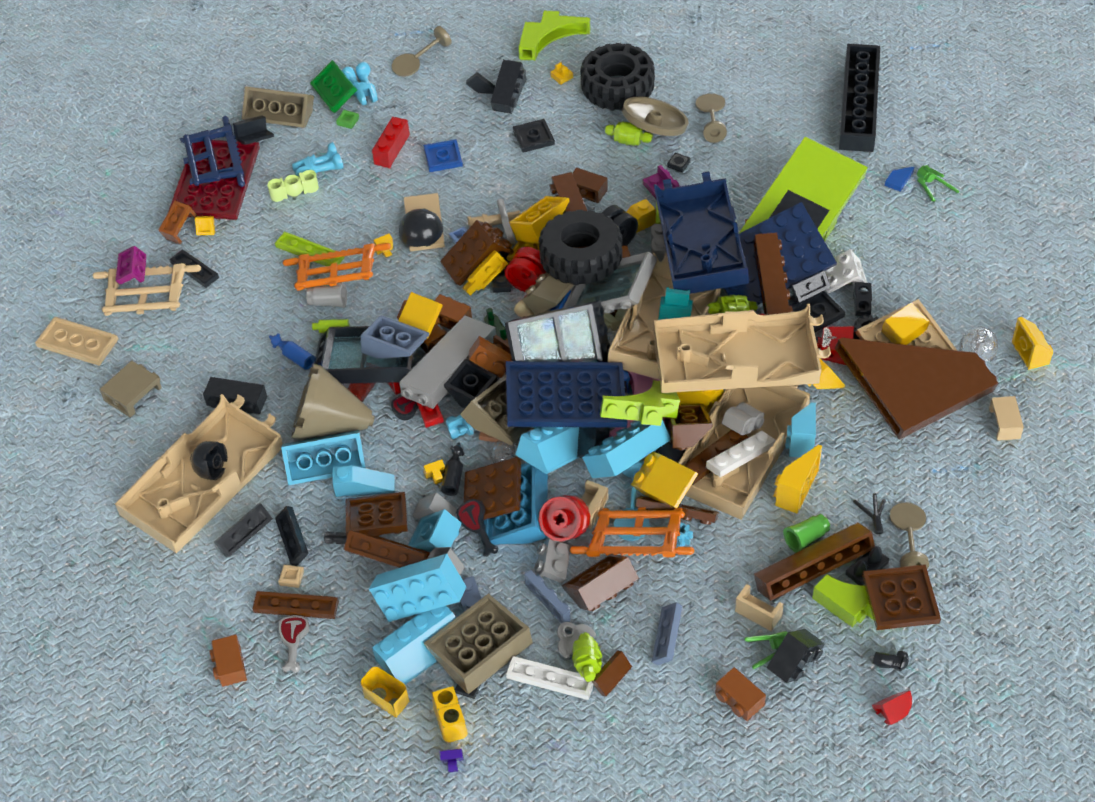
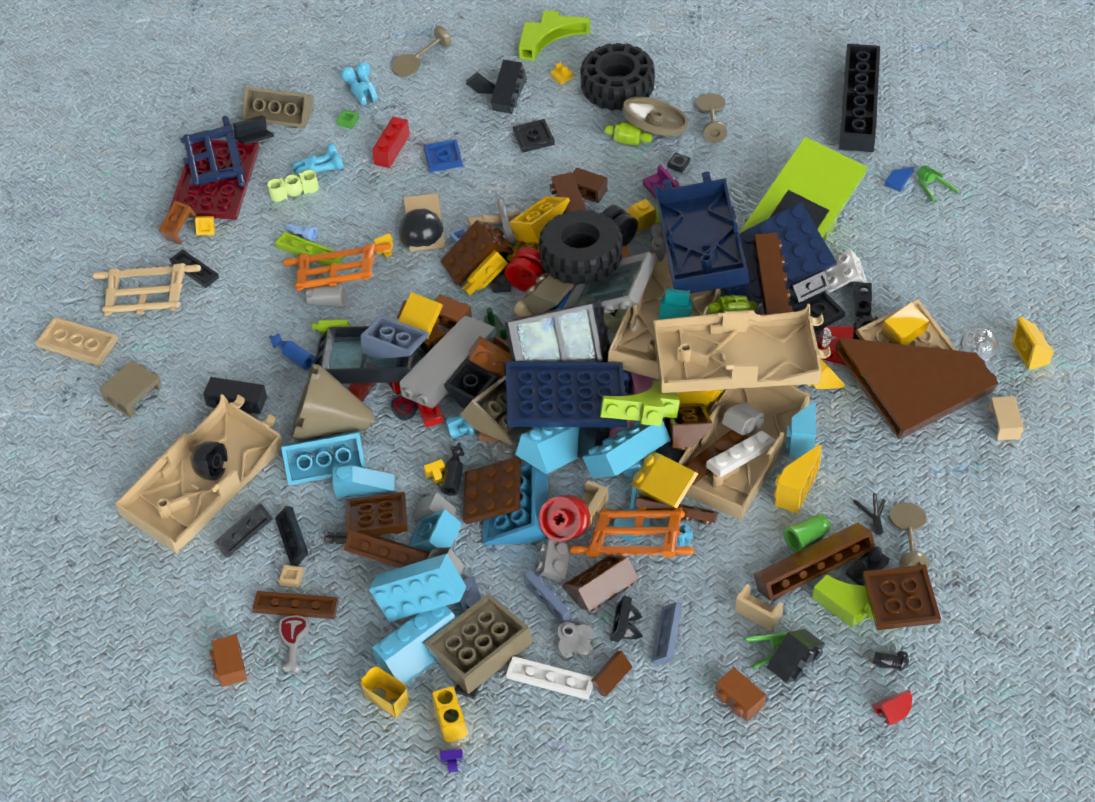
(131, 265): magenta bracket -> none
(309, 233): none -> light blue piece
(333, 86): green tile -> none
(471, 517): black piece -> none
(587, 656): lime piece -> none
(621, 627): none -> black tile

